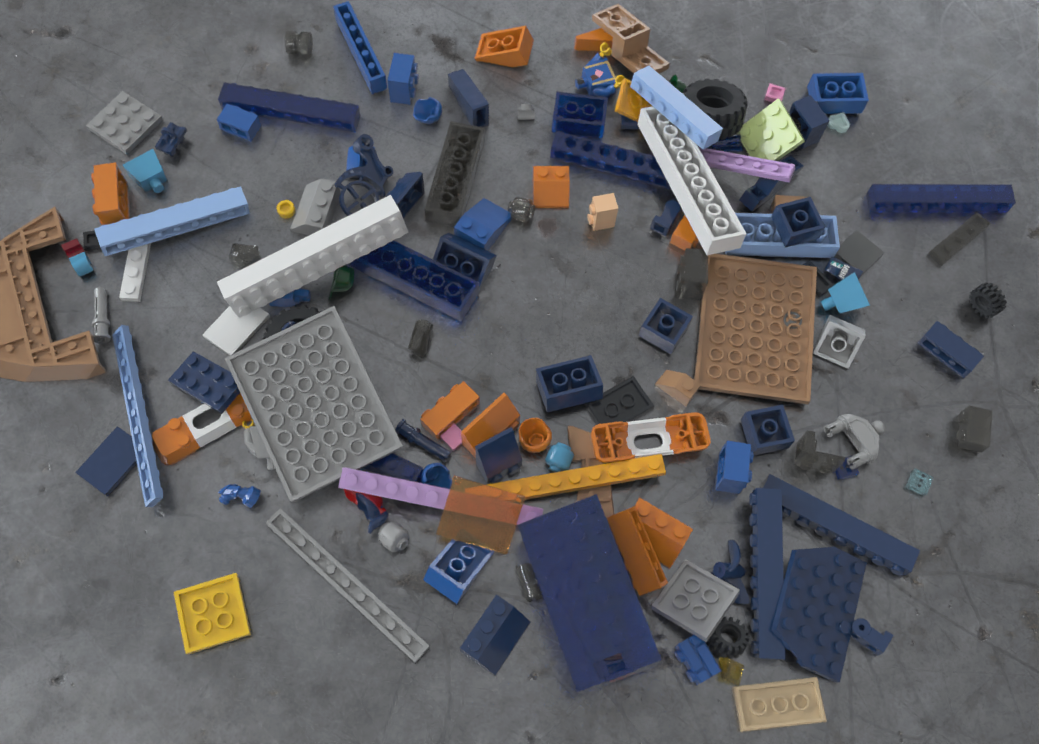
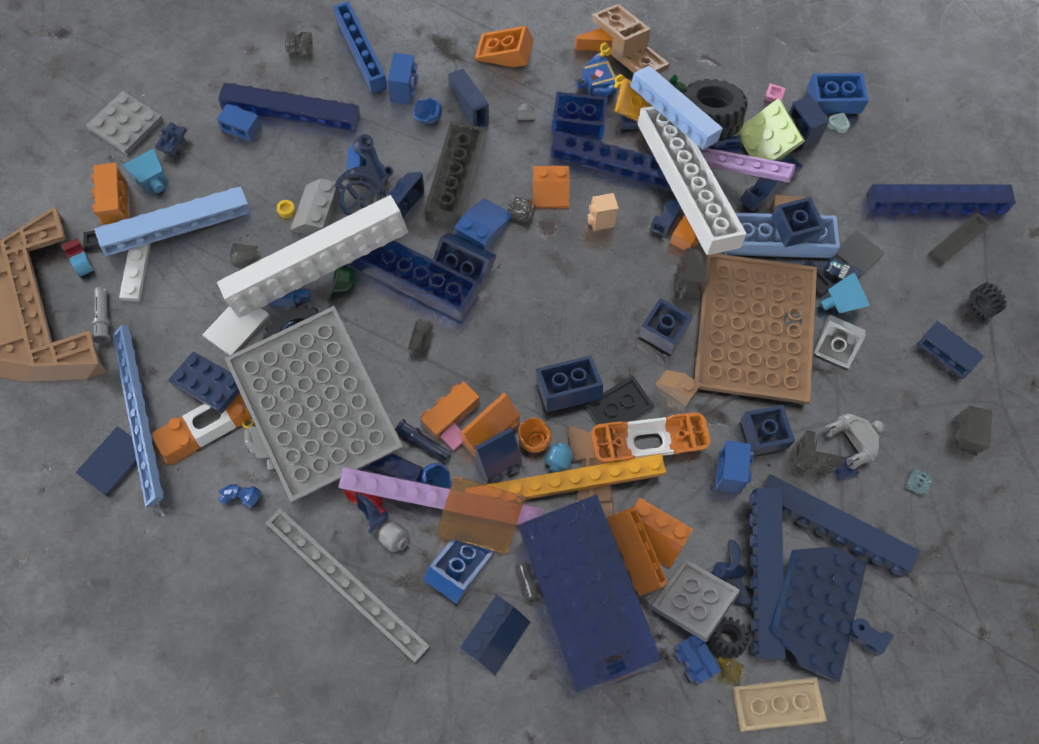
(212, 613): yellow plate -> none

